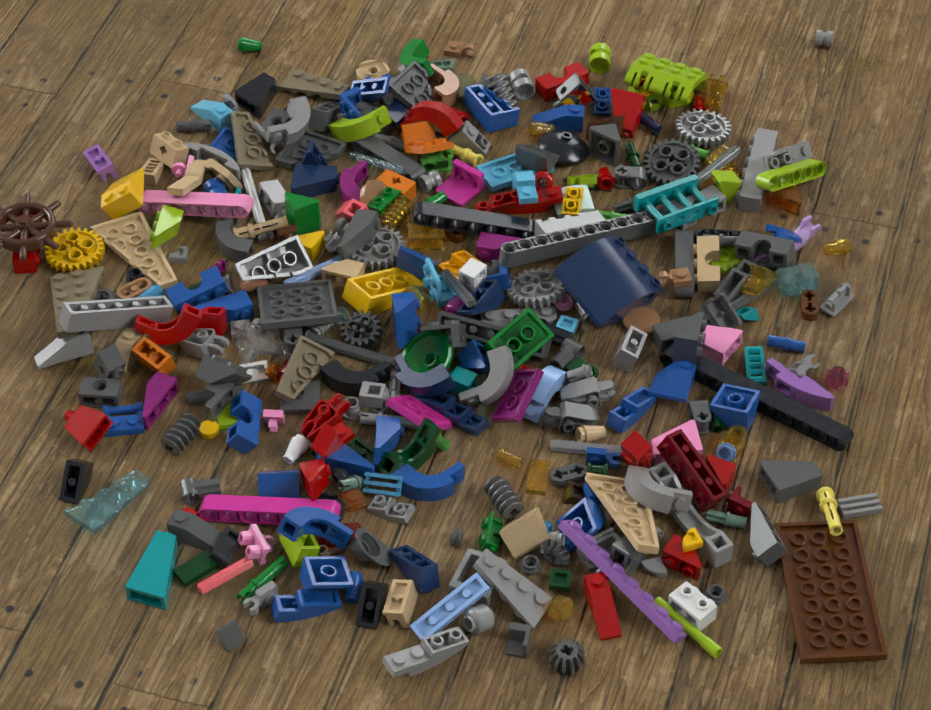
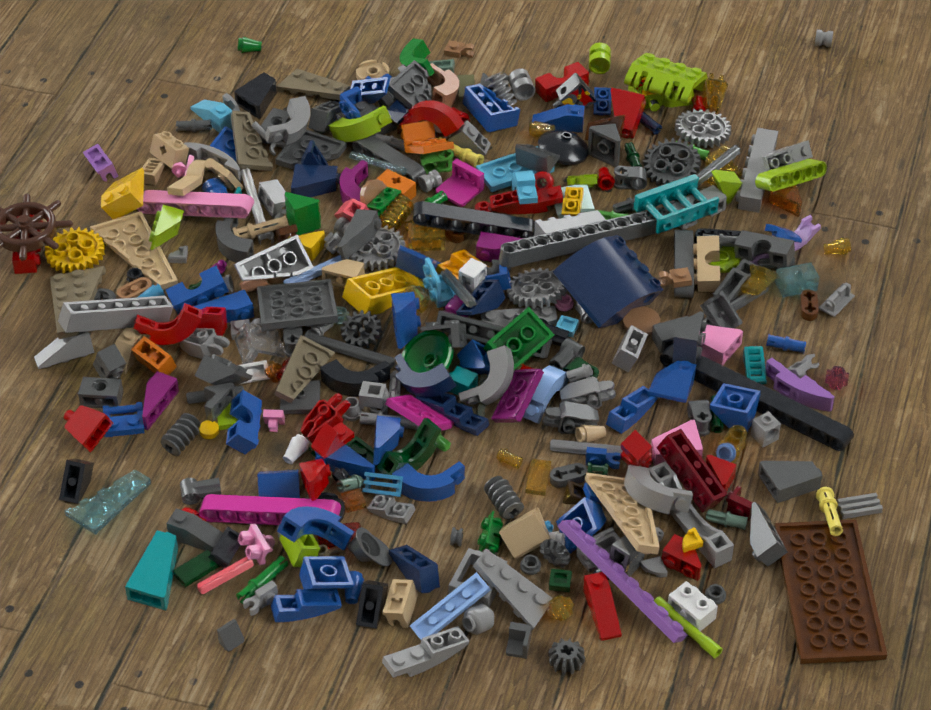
(748, 313): teal slope -> none
(765, 429): none -> light grey brick

